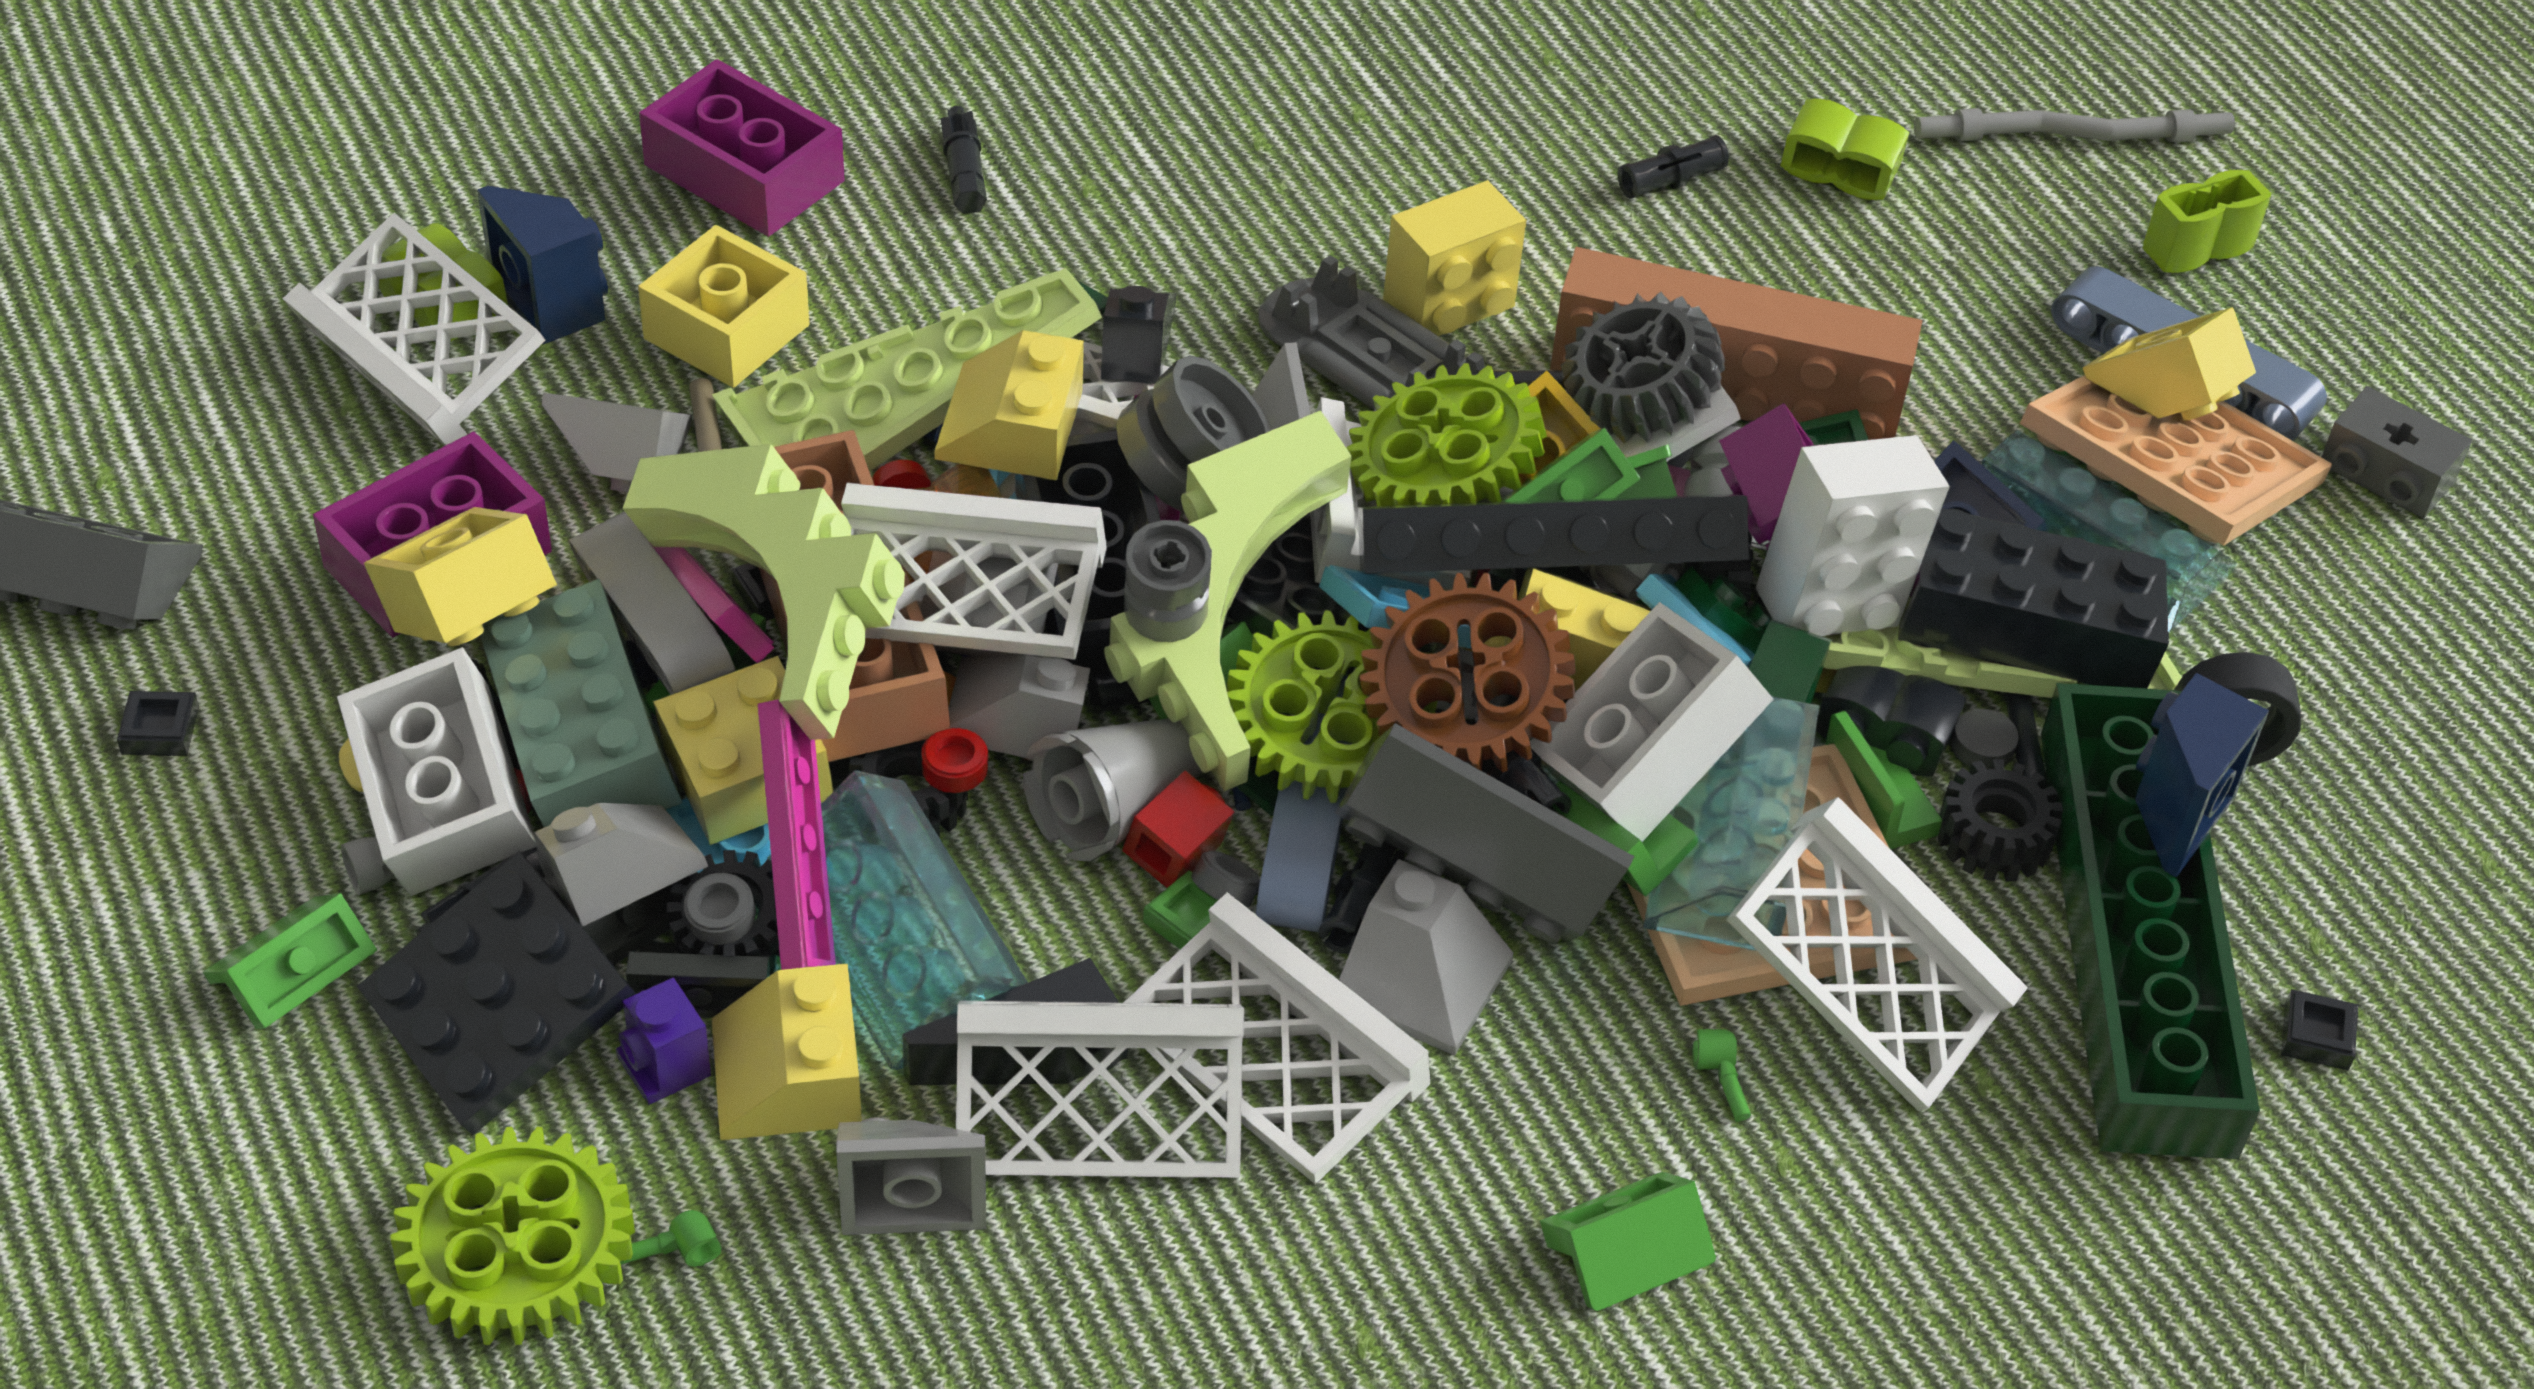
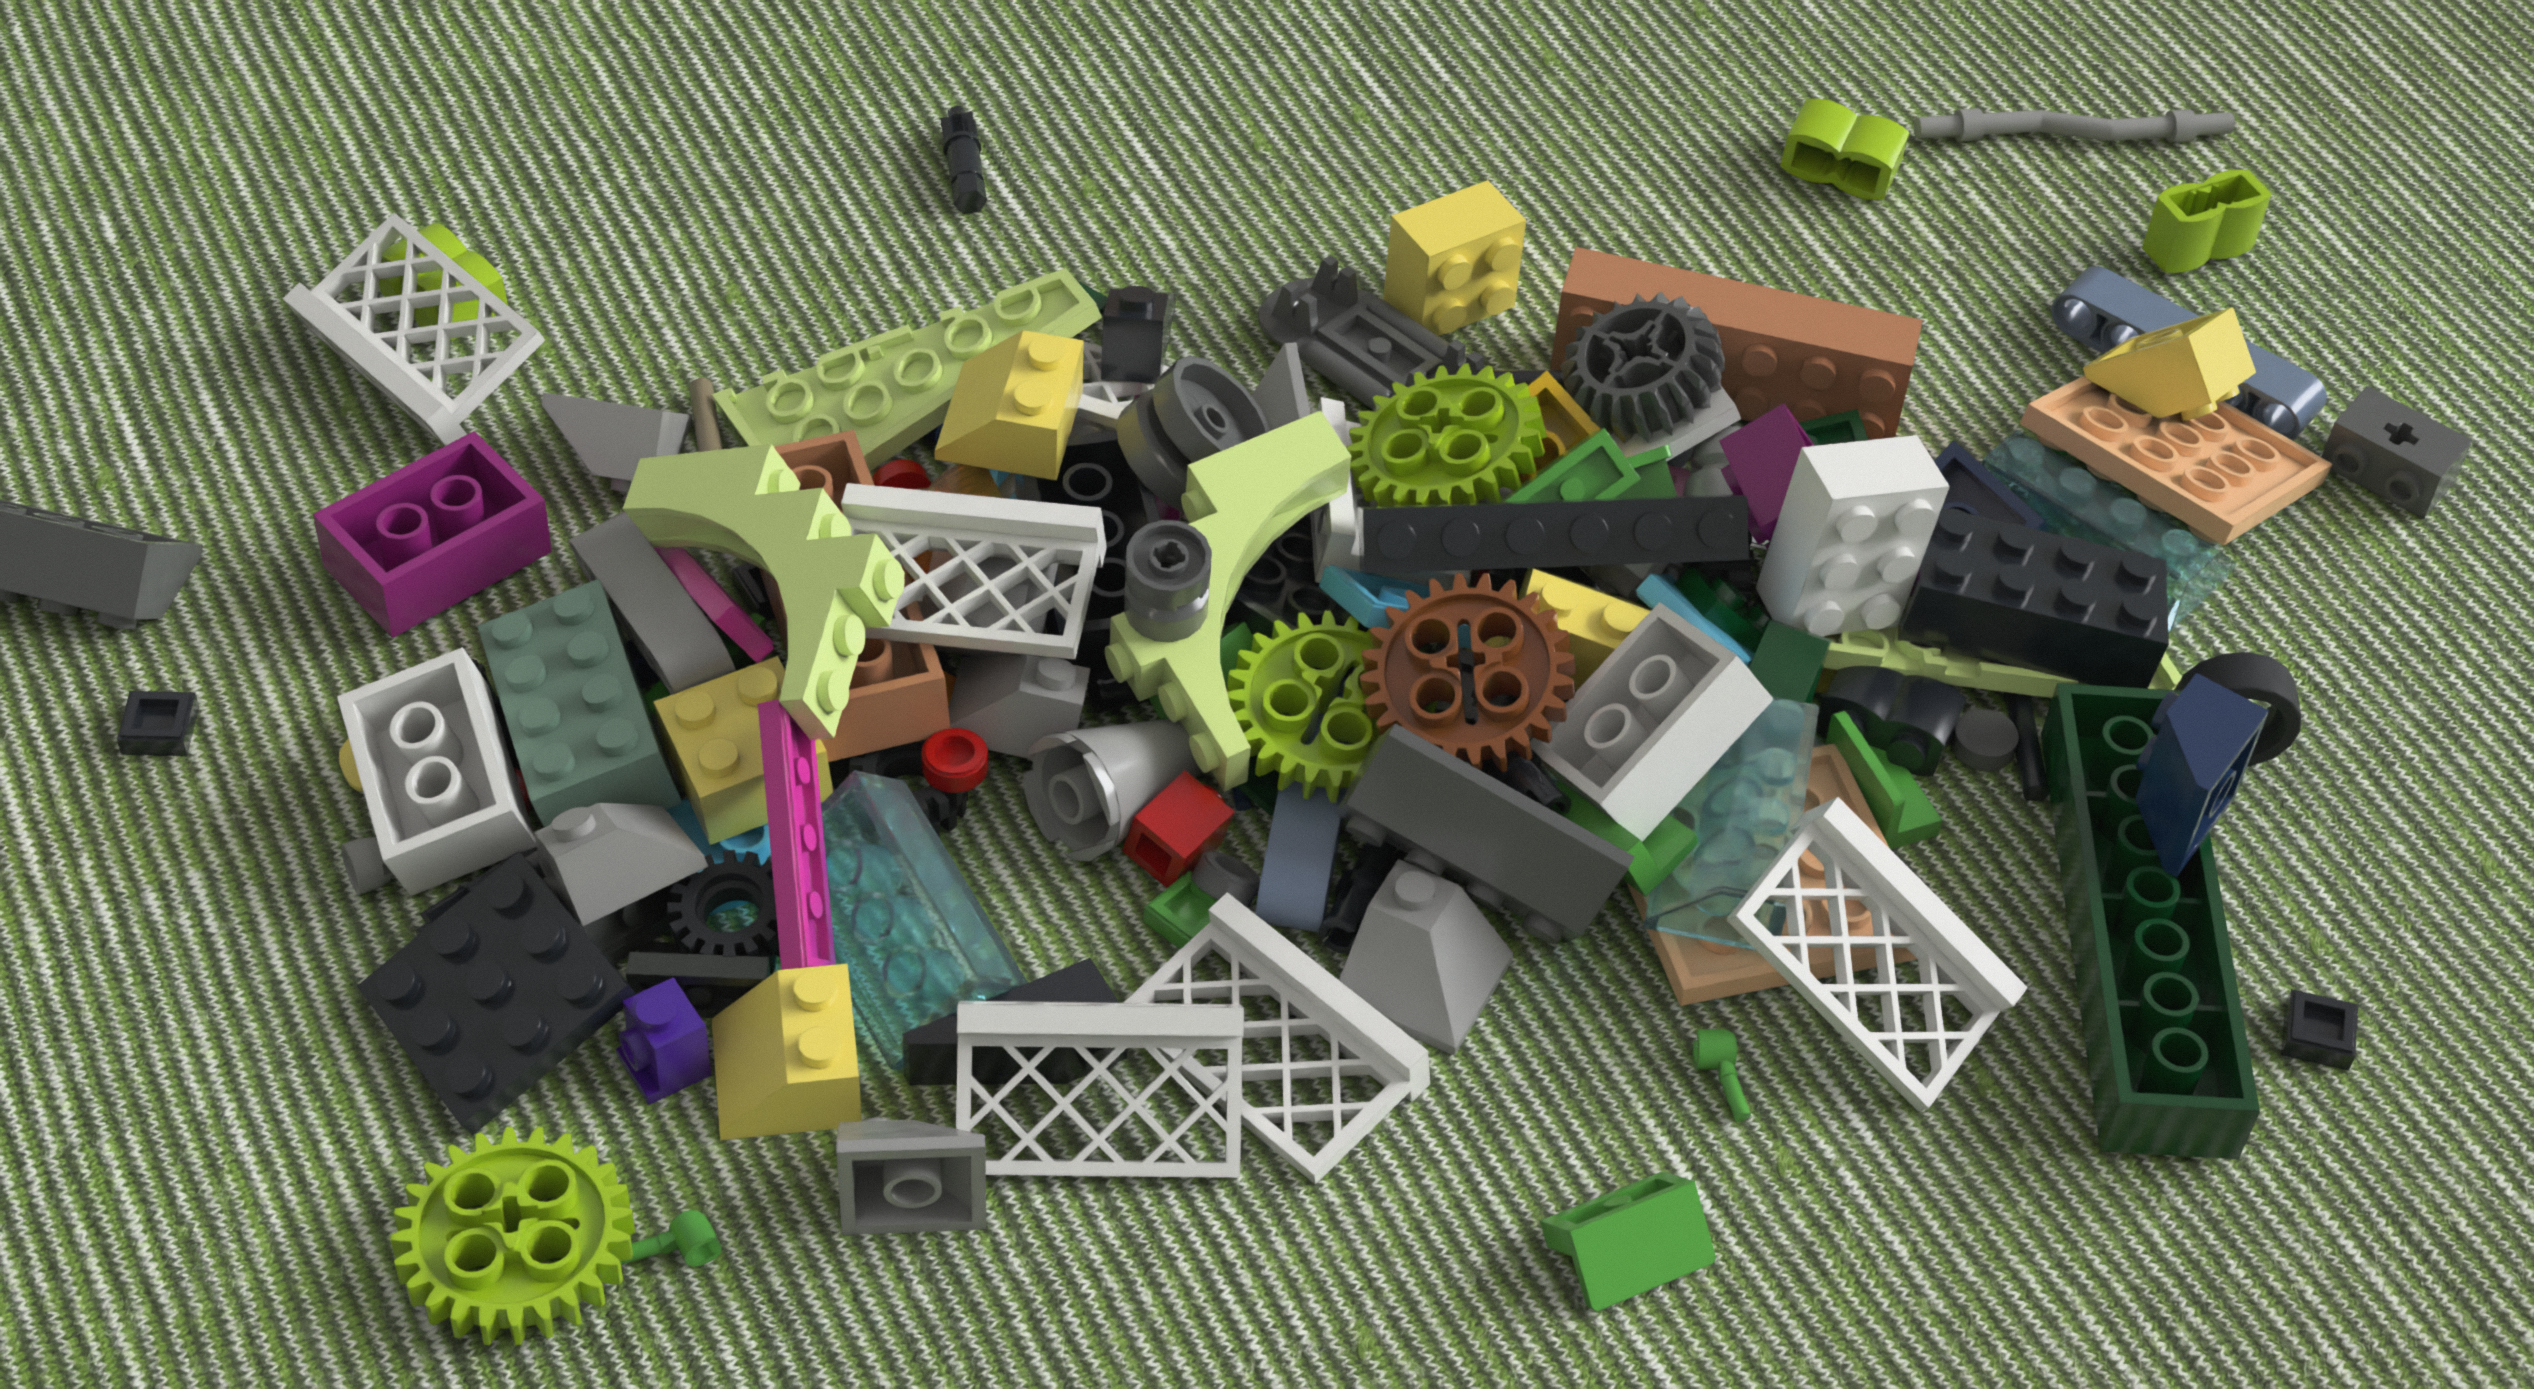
(293, 958): bright green panel -> none
(461, 575): light yellow brick -> none
(545, 259): dark blue slope -> none
(719, 908): dark grey tile -> none
(724, 305): light yellow brick -> none
(742, 147): magenta brick -> none
(1673, 166): black pin -> none
(2006, 794): black tyre -> none

